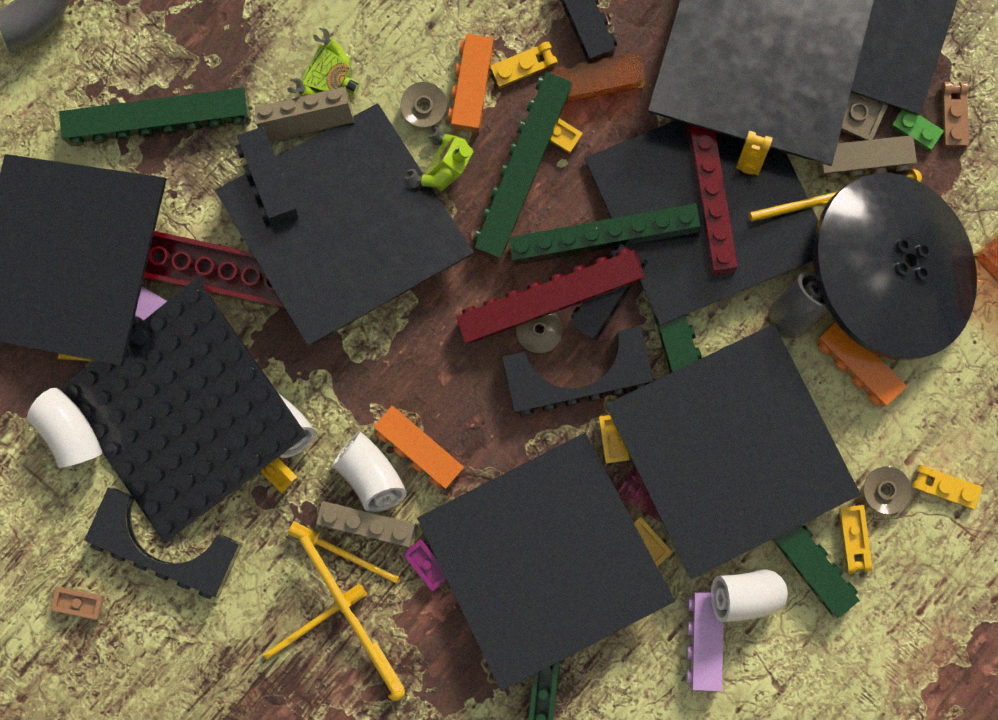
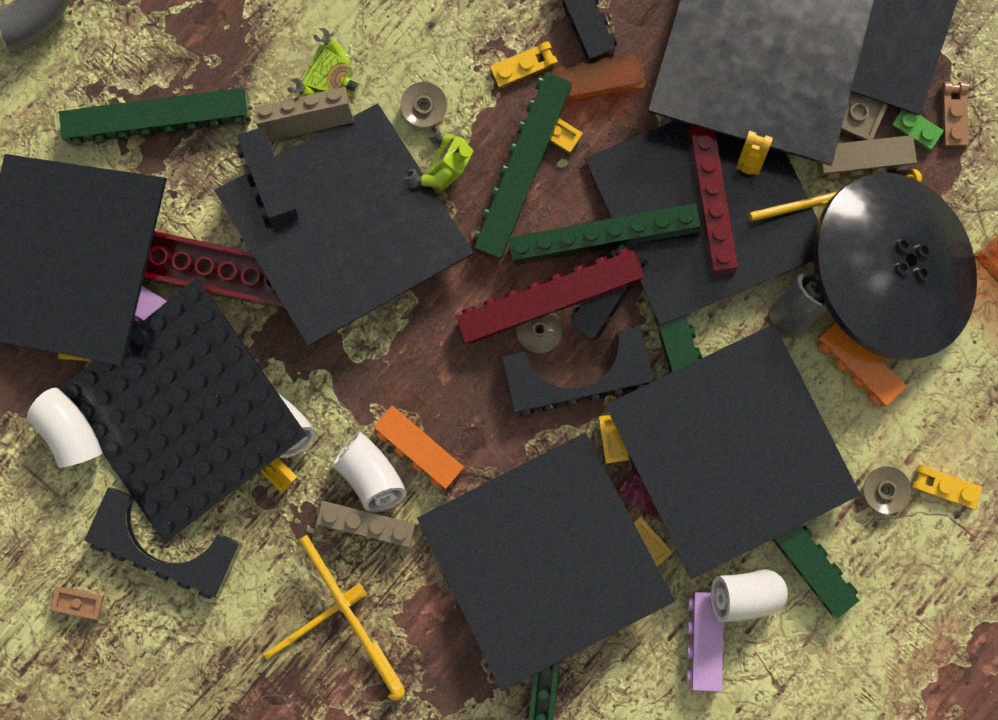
(298, 531): yellow piece -> none
(425, 564): magenta plate -> none
(472, 83): orange brick -> none
(855, 538): yellow plate -> none

